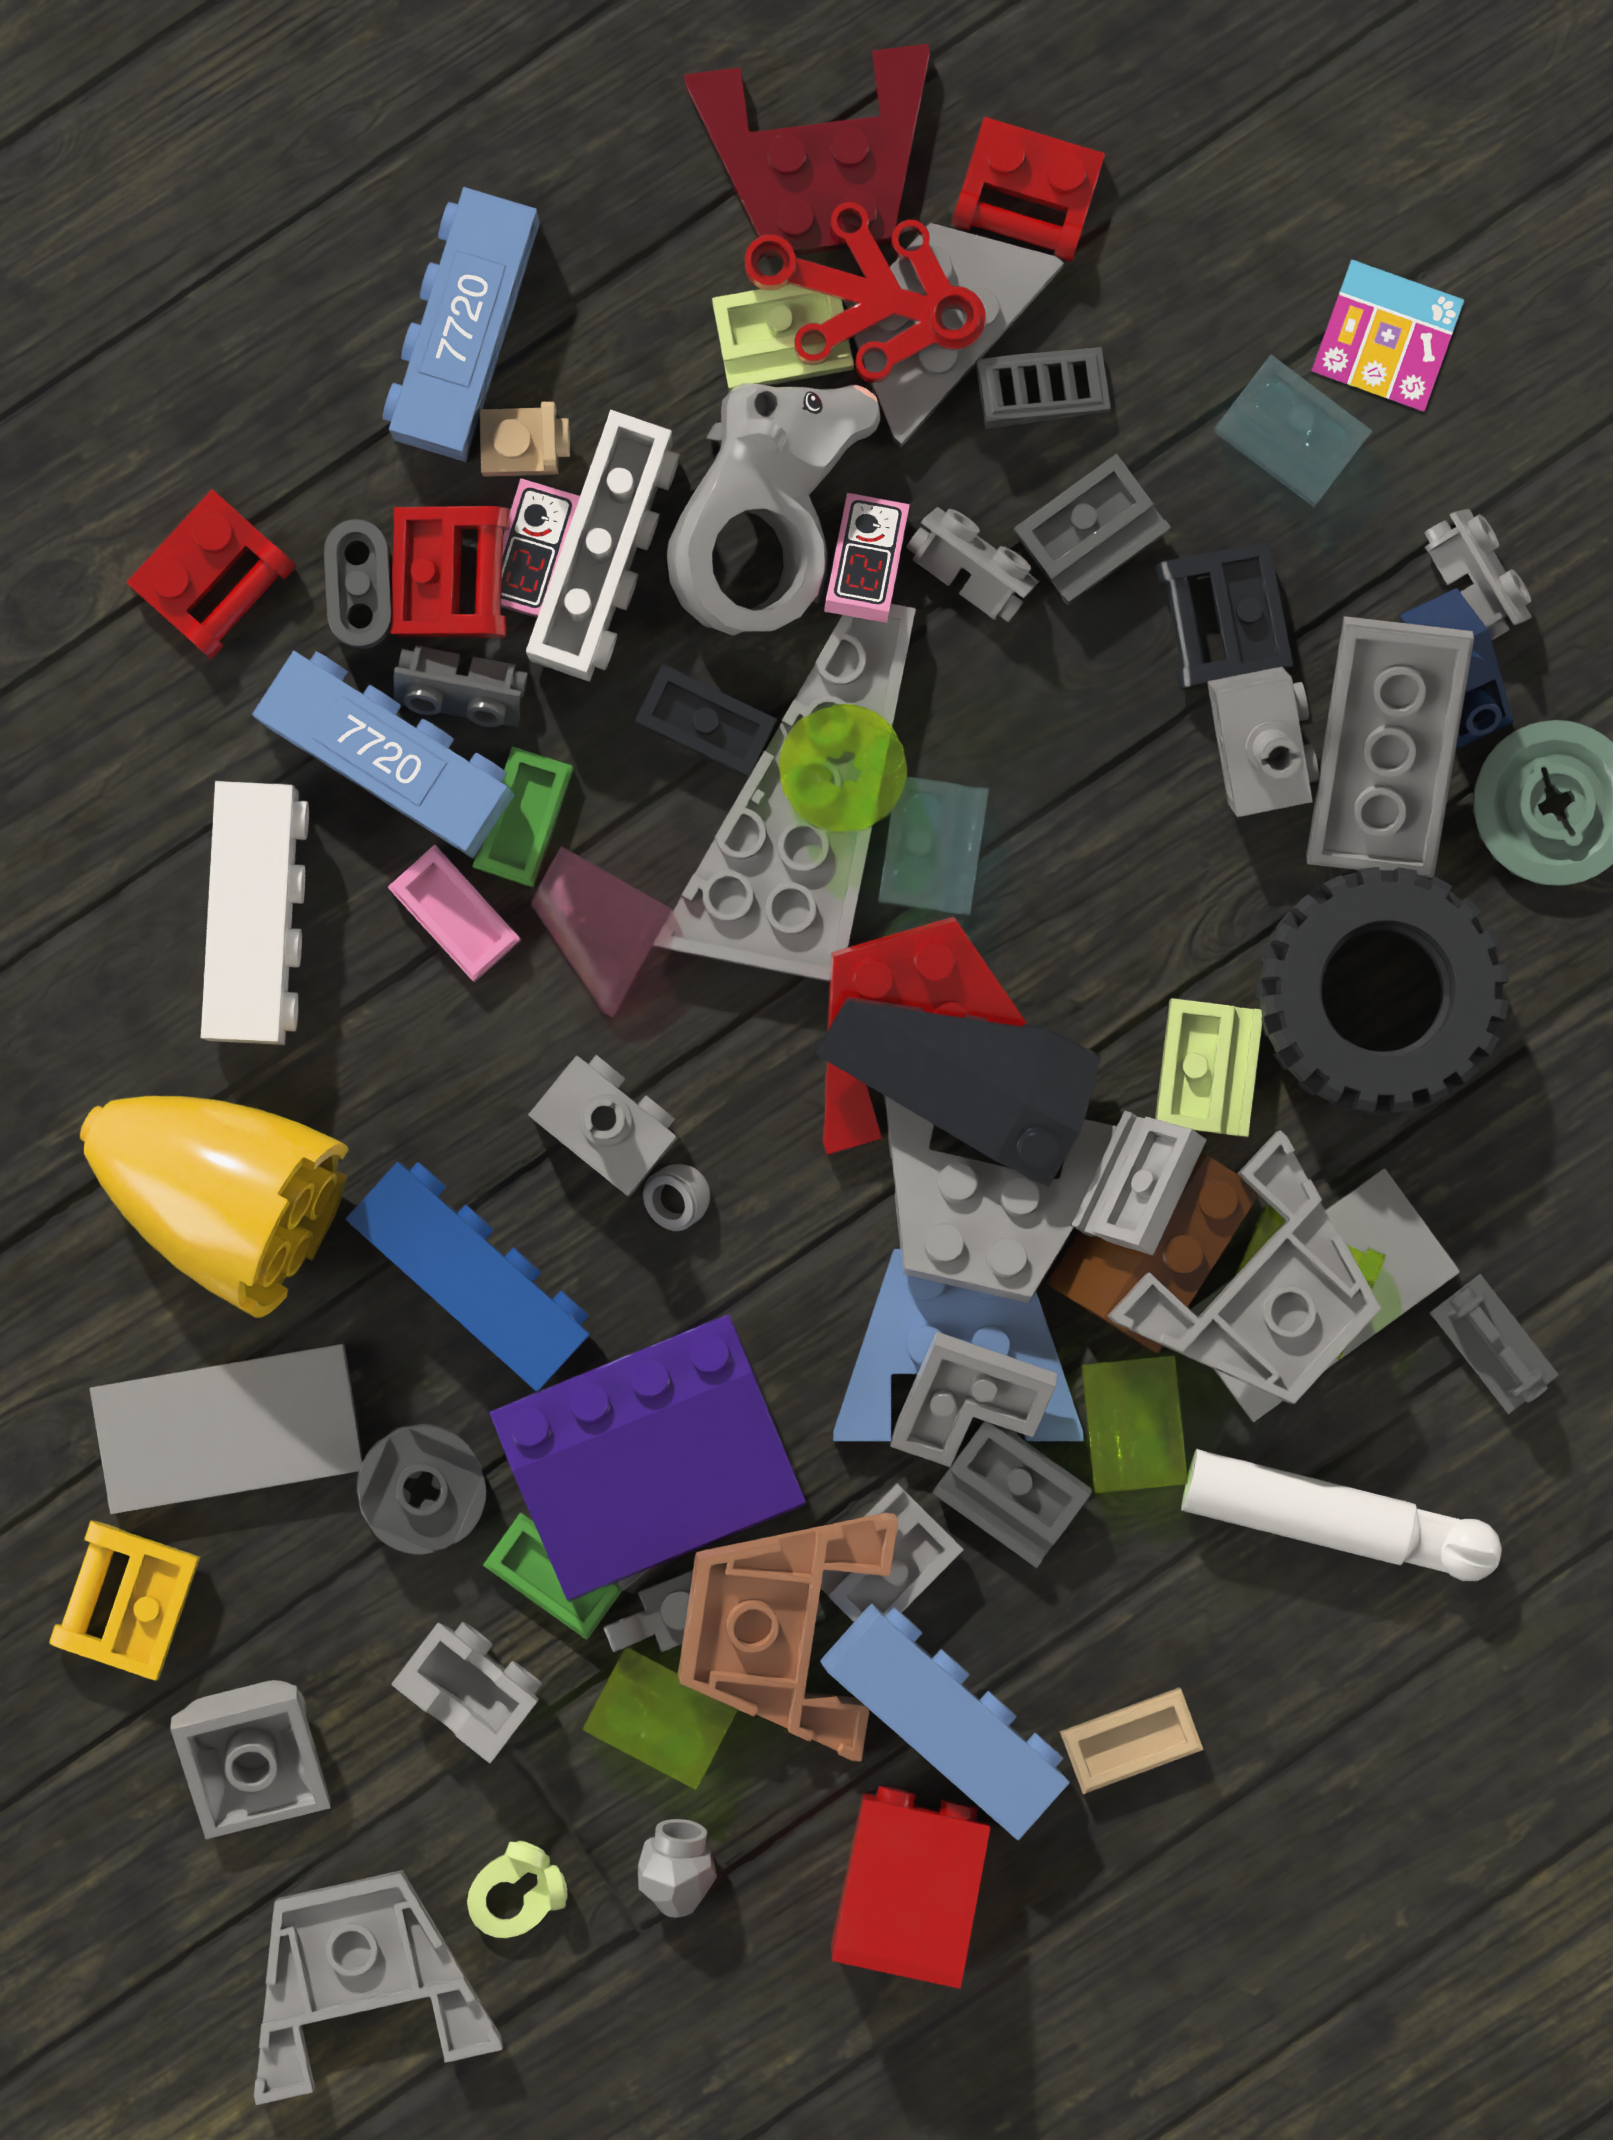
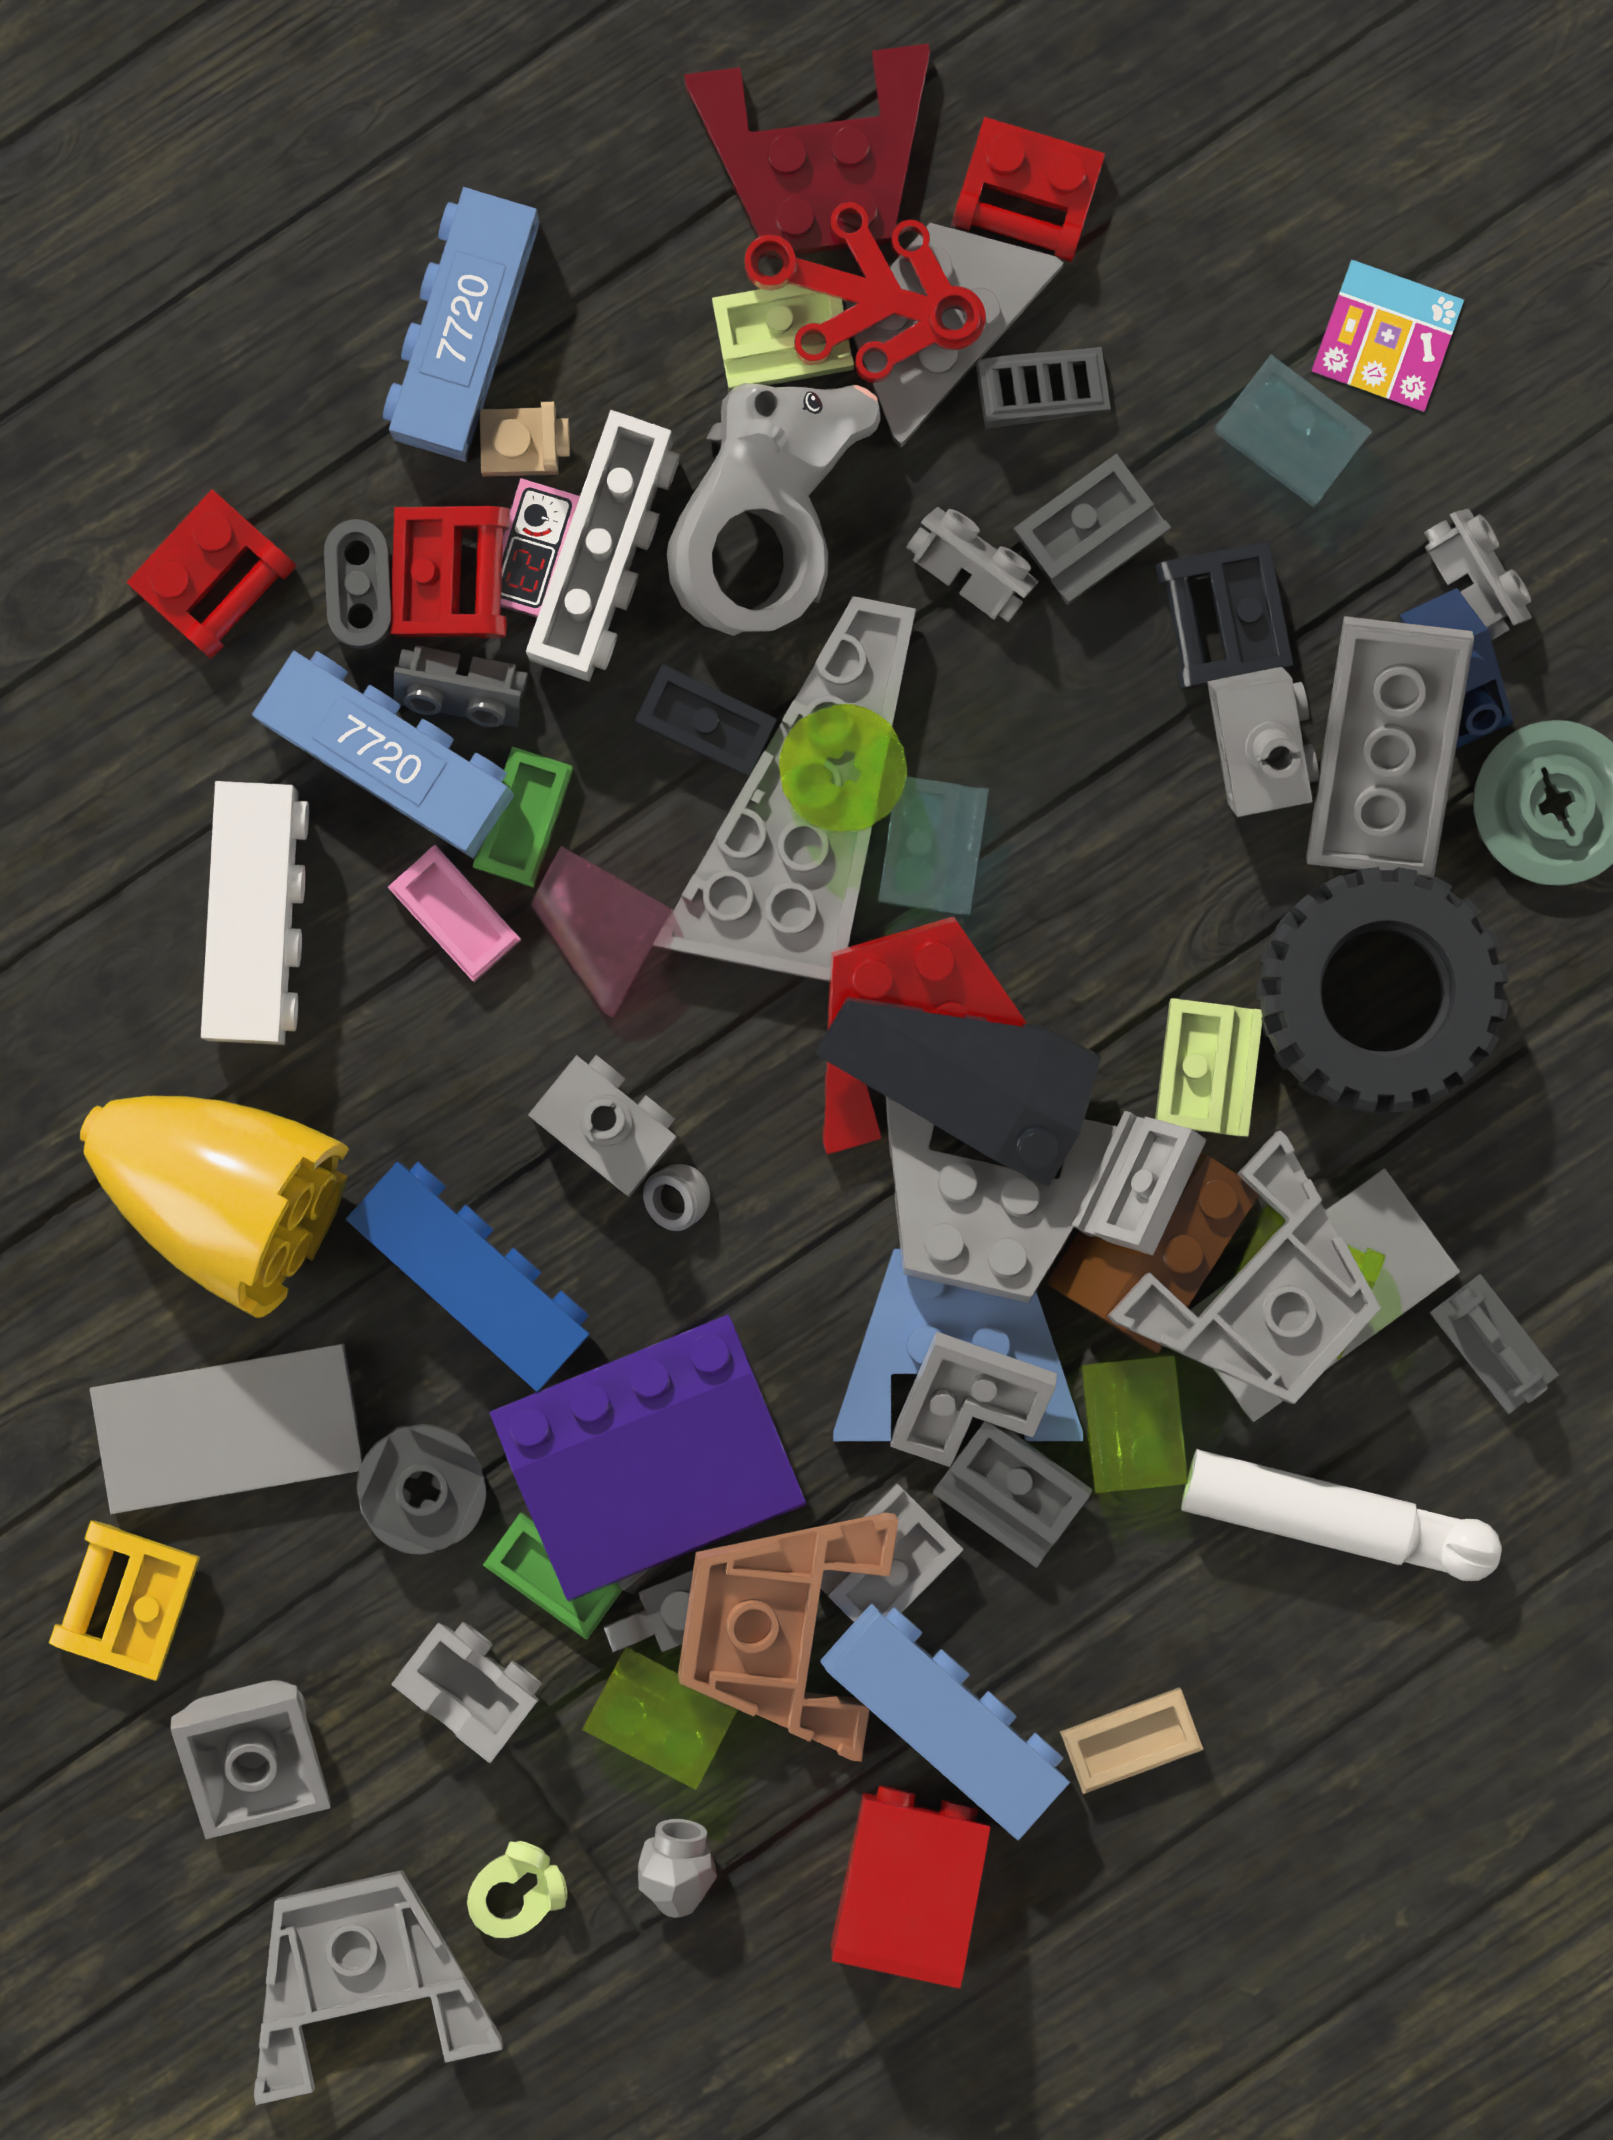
(866, 558): tile -> none

